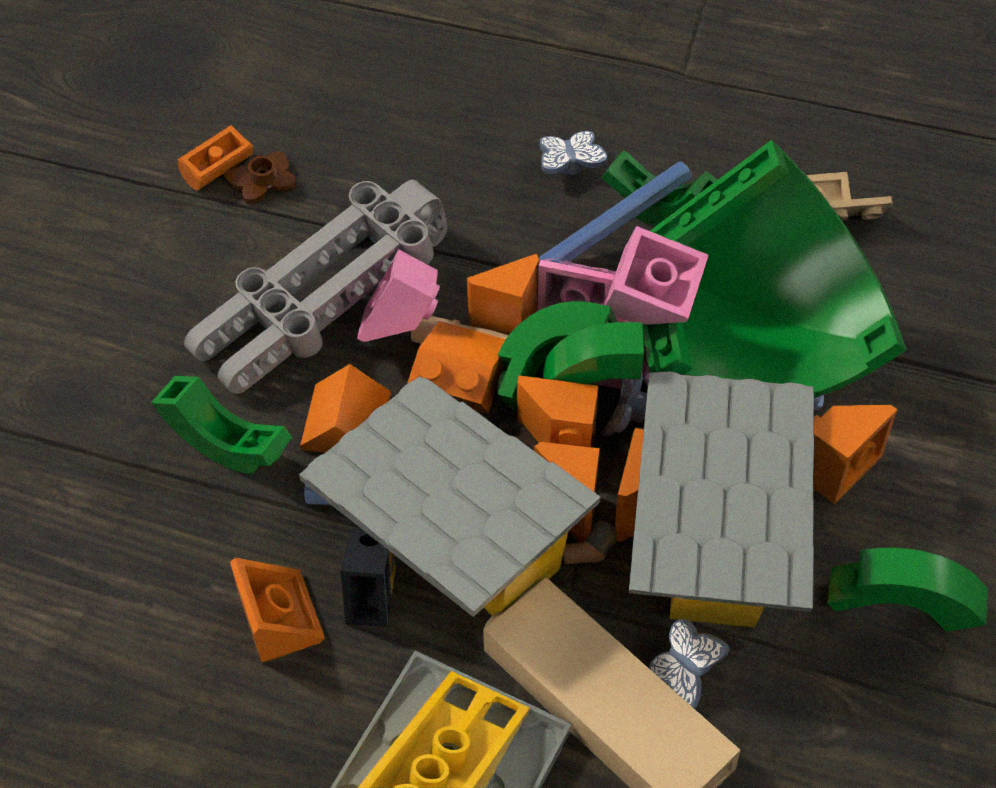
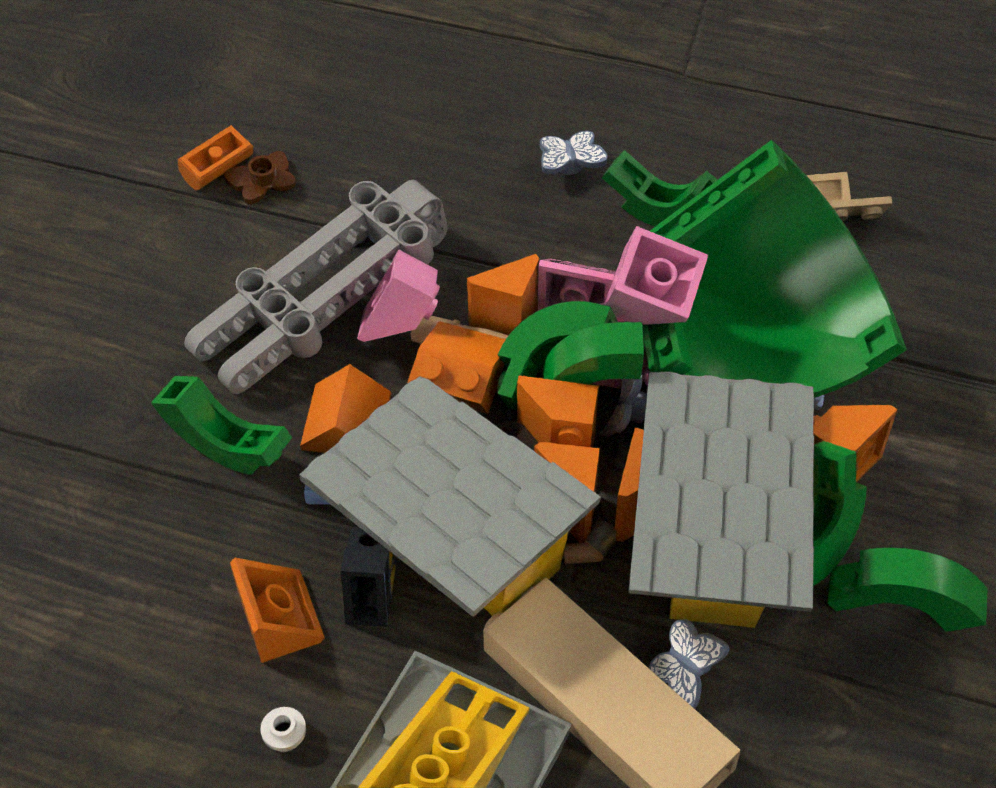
(287, 739): none -> white plate
(620, 214): medium blue axle -> none
(836, 506): none -> green arch

